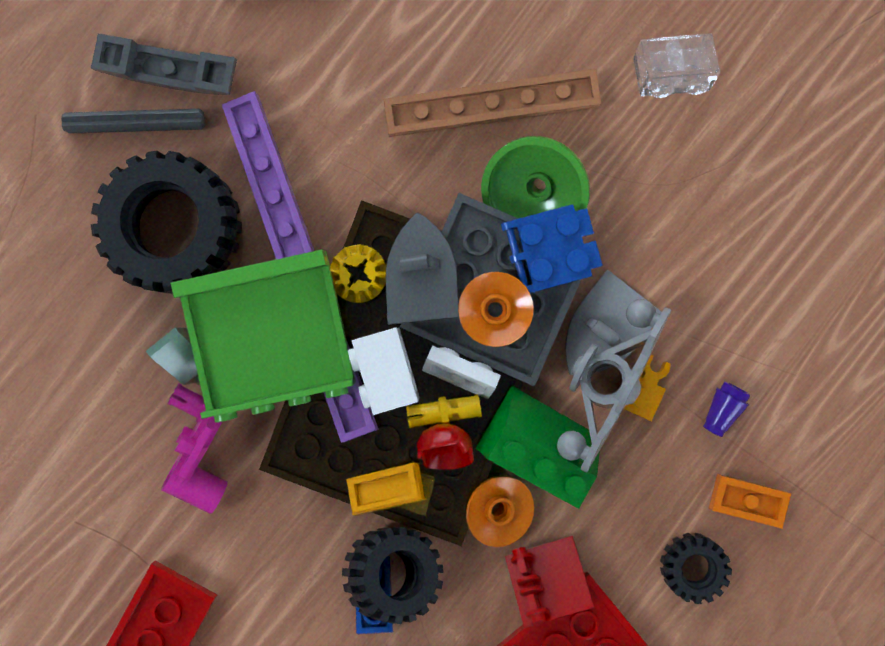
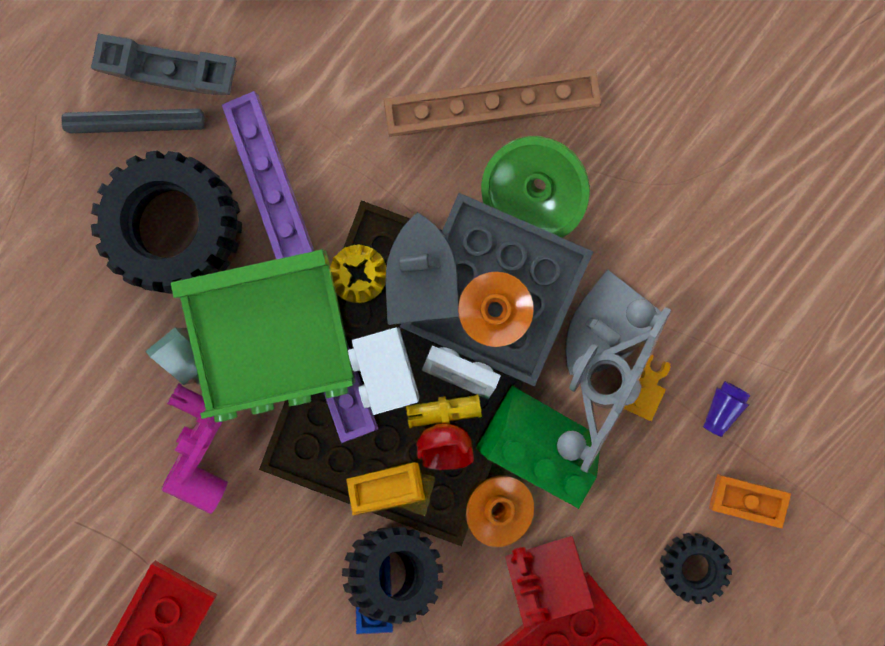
(553, 247): blue plate -> none
(676, 65): clear brick -> none

